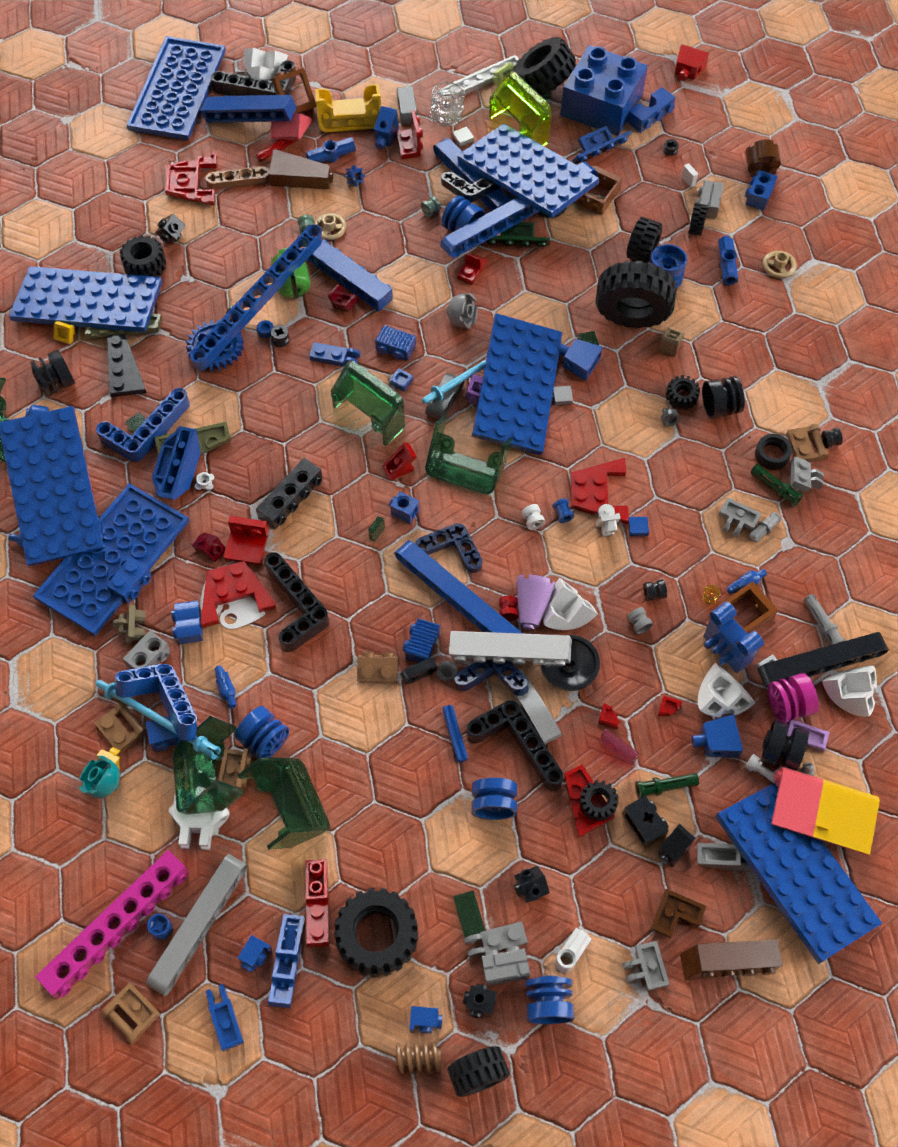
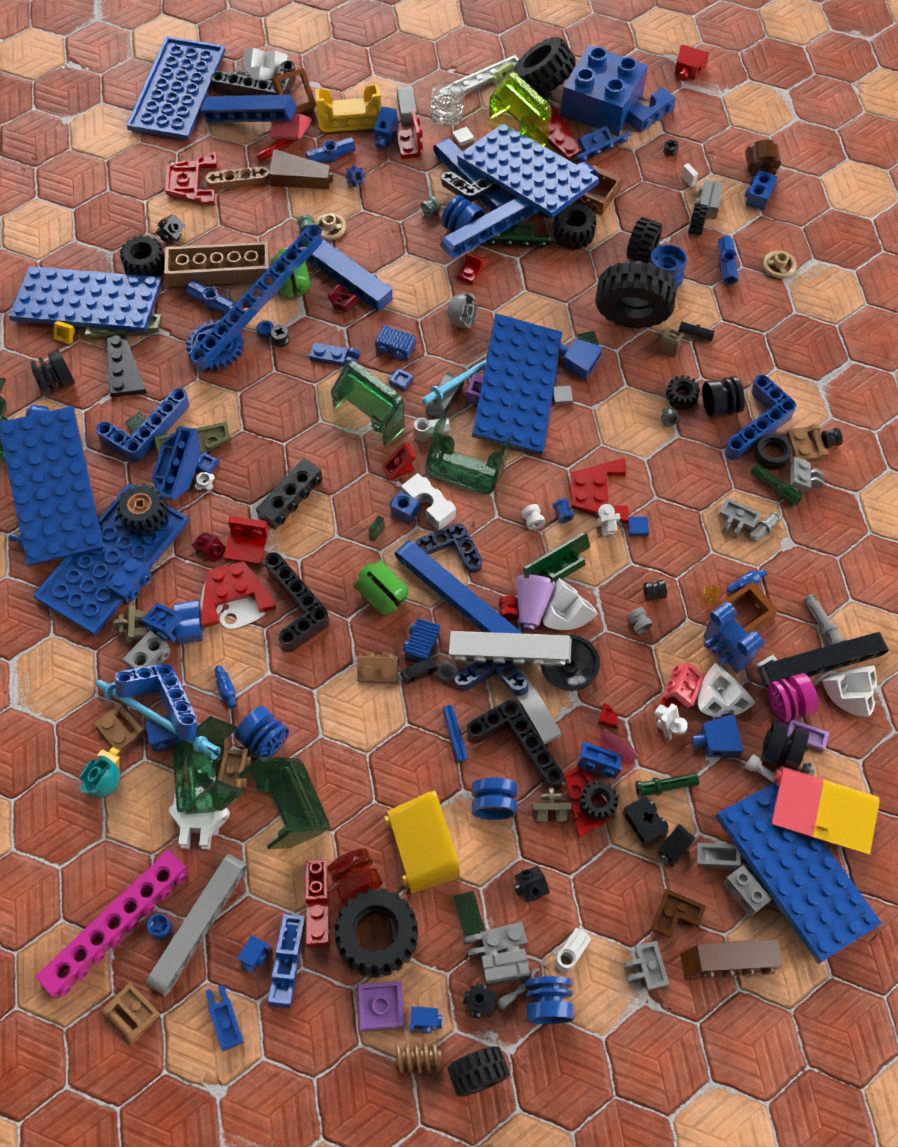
(142, 510): none -> black wheel
(162, 621): none -> blue bracket
(206, 463): none -> blue tile
(209, 297): none -> blue piece
(216, 263): none -> medium nougat brick
(354, 874): none -> clear red wheel
(380, 1006): none -> medium lavender plate
(388, 580): none -> bright green cylinder
(423, 843): none -> yellow windscreen
(428, 428): none -> white piece
(441, 511): none -> white arch
(506, 1000): none -> light grey piece
(561, 138): none -> red wing
(561, 560): none -> dark green bracket
(561, 808): none -> dark tan hips
(575, 236): none -> black tyre
(599, 760): none -> blue bracket
(669, 721): none -> white hips
(684, 684): none -> coral bracket
(696, 331): none -> black pin
(747, 891): none -> light grey brick
(780, 411): none -> blue beam

